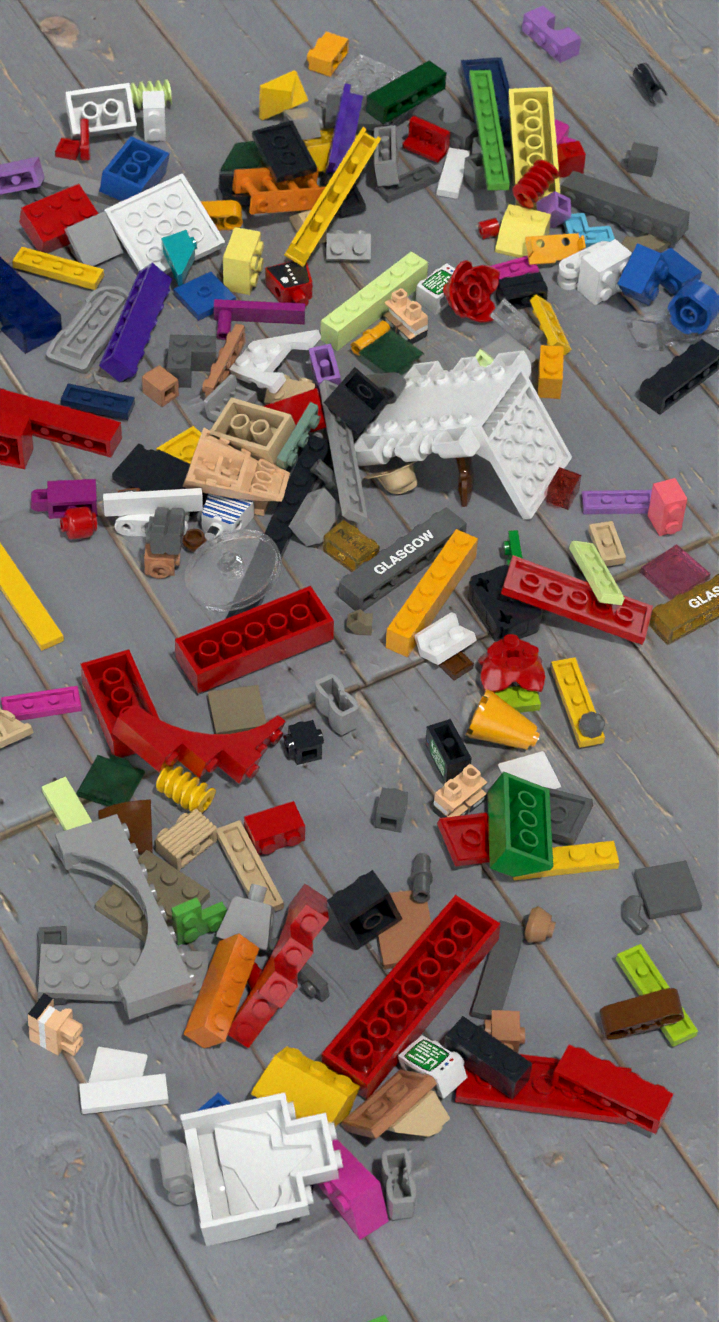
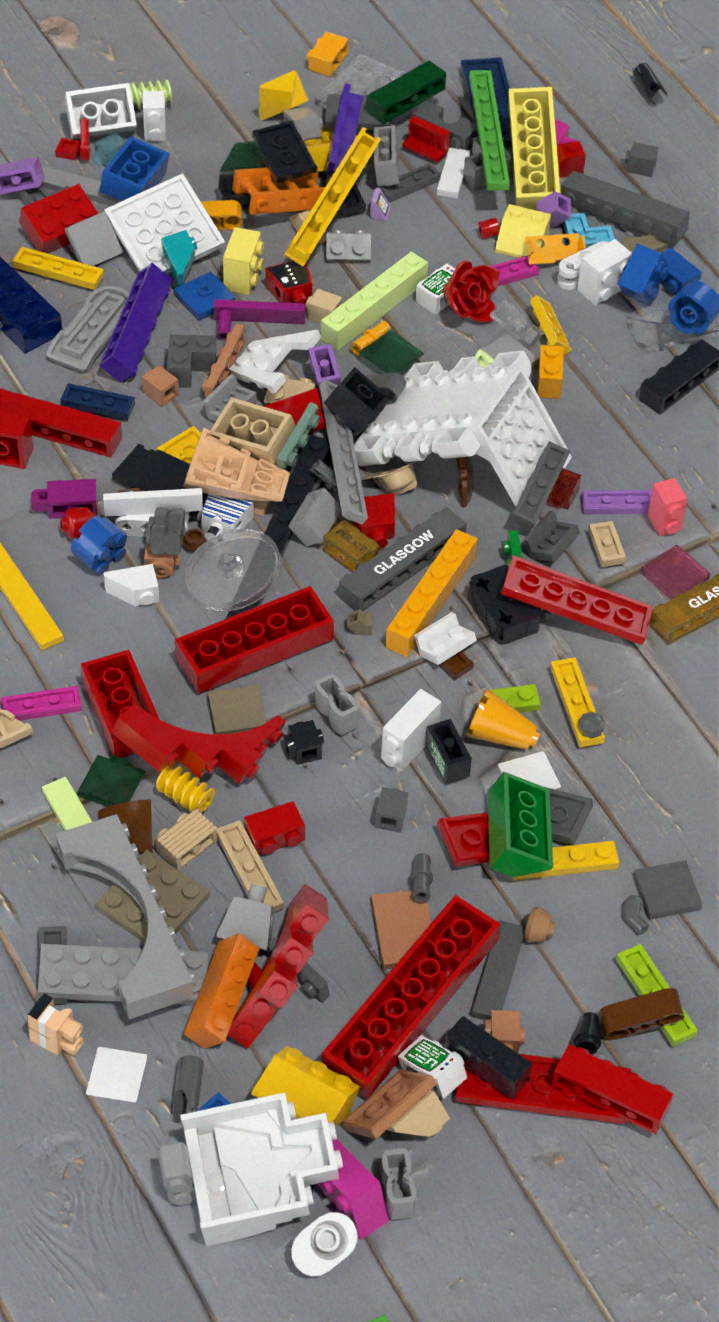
(99, 544): none -> blue brick
(107, 148): none -> clear light blue brick
(123, 1093): white tile -> none
(133, 585): none -> white slope
(187, 1085): none -> dark grey piece
(191, 921): bright green plate -> none
(321, 305): none -> tan brick
(324, 1244): none -> white piece
(364, 909): black brick -> none
(379, 206): none -> lavender slope
(380, 519): none -> red torso
(406, 317): light nougat hips -> none
(406, 732): none -> white brick
(460, 794): light nougat hips -> none
(510, 662): red brick -> none
(522, 289): black brick -> none
(535, 183): red piece -> none
(540, 484): none -> dark grey plate
(550, 538): none -> dark grey bracket
(558, 43): medium lavender arch -> none
(588, 1033): none -> black cone
(596, 573): yellowish green tile -> none

